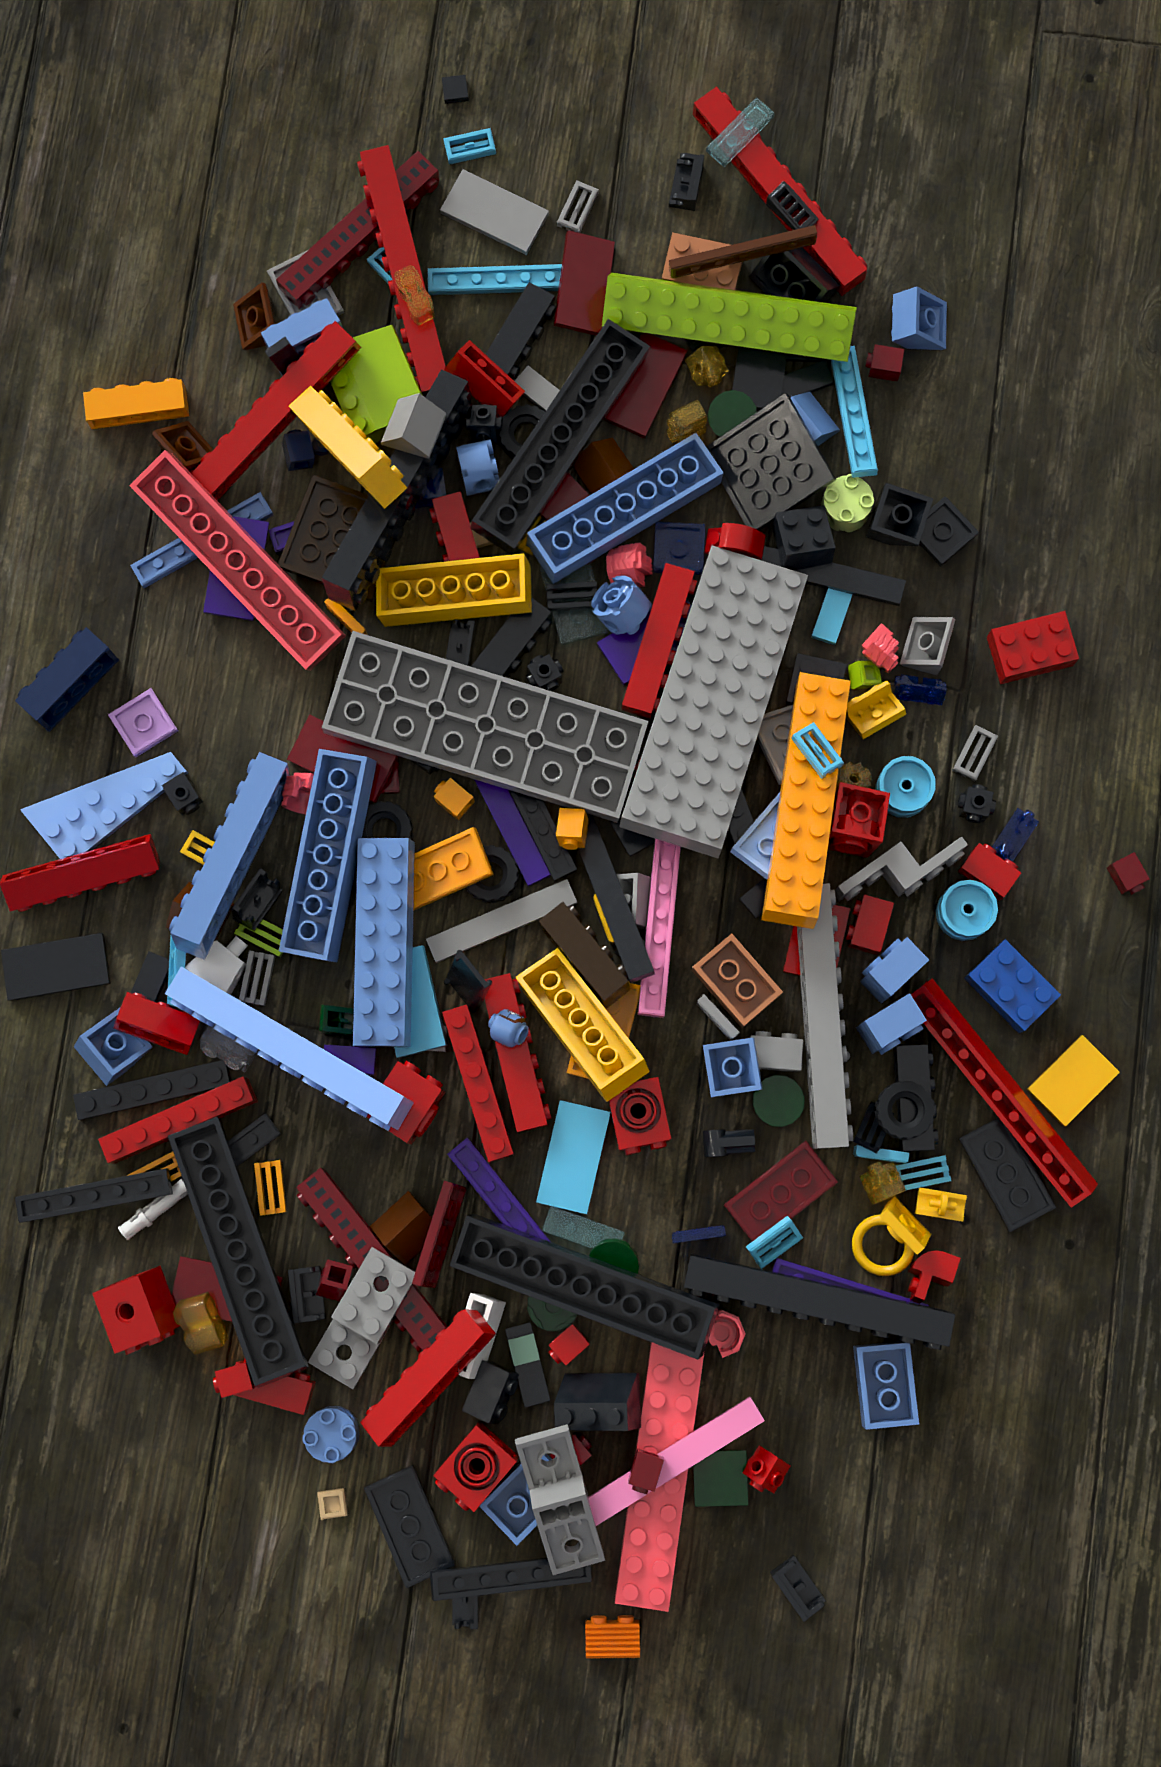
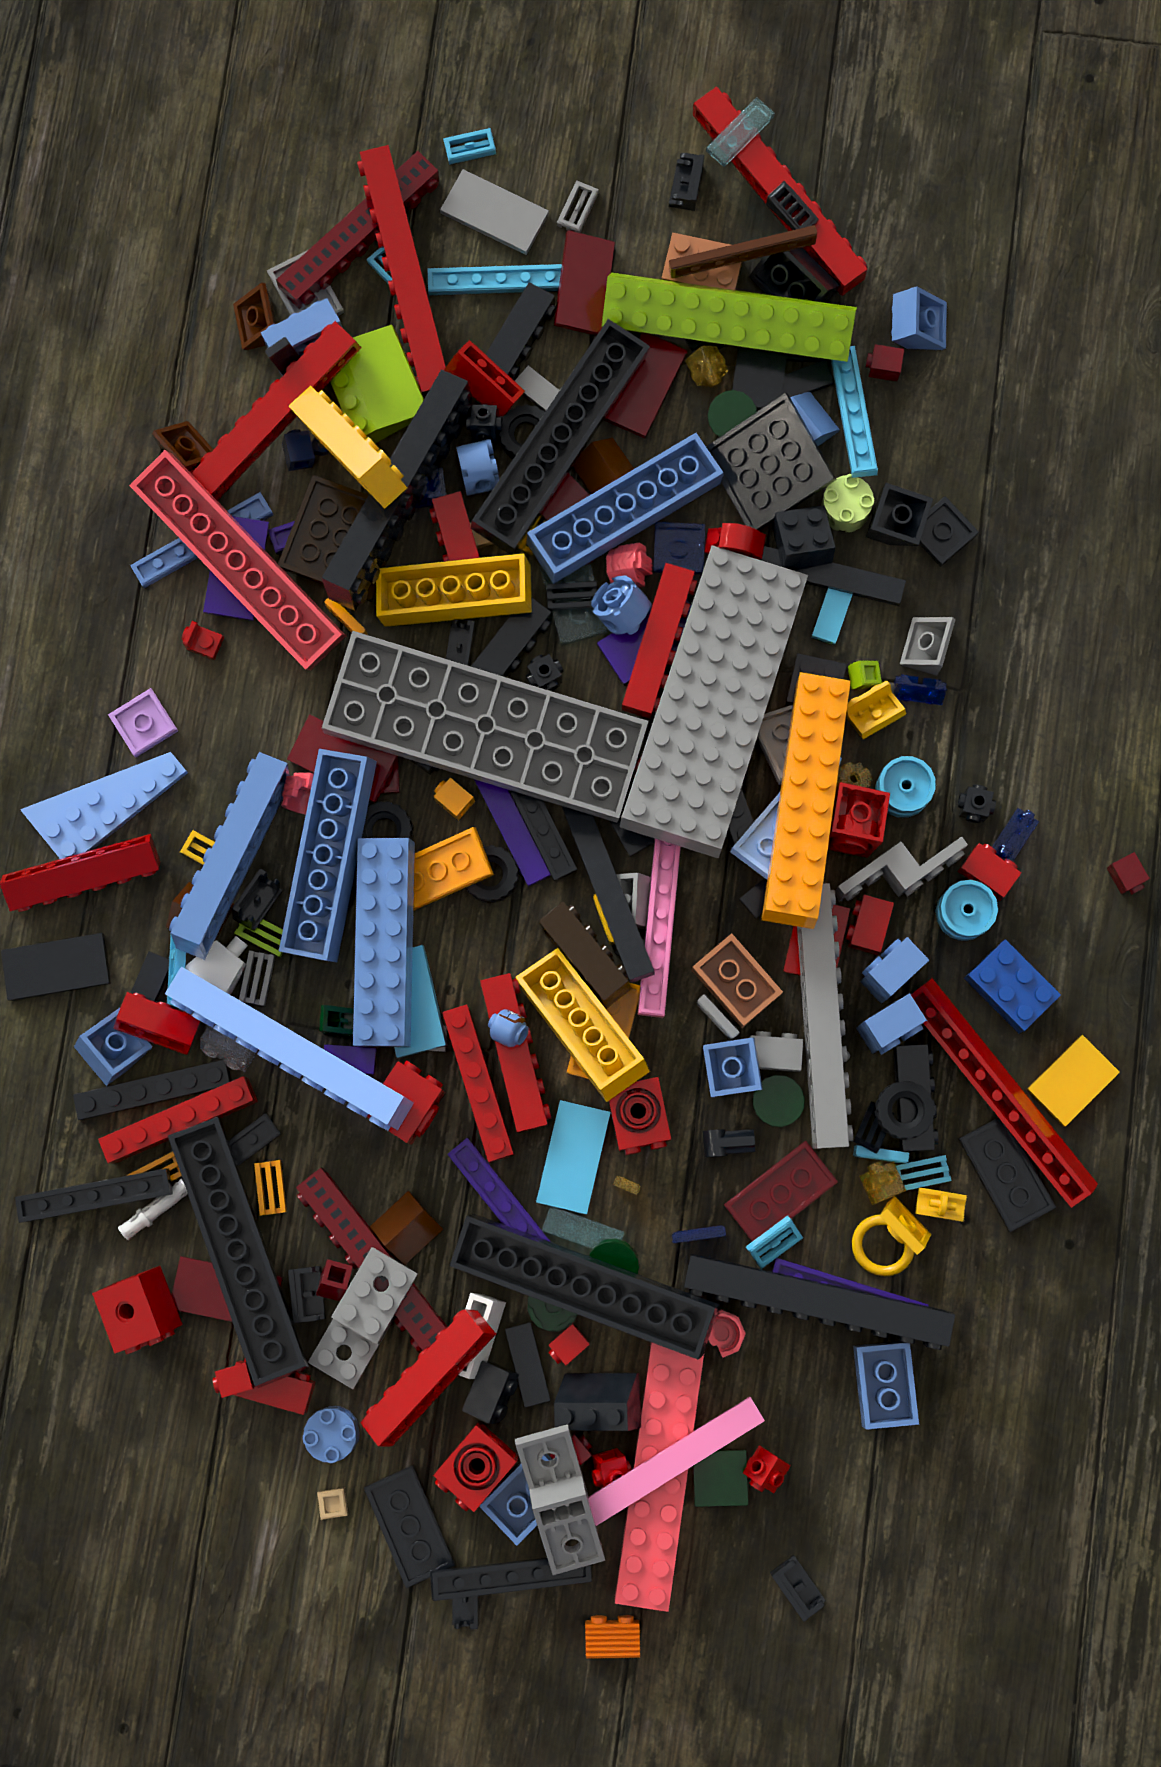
(66, 679): dark blue brick -> none
(136, 403): light orange brick -> none
(182, 794): black brick -> none
(201, 1323): clear yellow brick -> none
(202, 640): none -> red bracket
(412, 292): clear yellow brick -> none
(414, 426): light grey slope -> none
(439, 1235): dark red tile -> none
(455, 89): black tile -> none
(467, 981): black door -> none
(500, 921): light grey tile -> none
(524, 1349): sand green tile -> none
(572, 828): light orange brick -> none
(609, 1467): none -> red brick
(627, 1185): none -> clear yellow tile
(645, 1471): dark red brick -> none
(686, 422): clear yellow brick -> none
(821, 771): medium azure tile -> none
(881, 648): coral hair -> none
(929, 1267): red brick -> none
(965, 771): light grey tile -> none
(1032, 647): red brick -> none

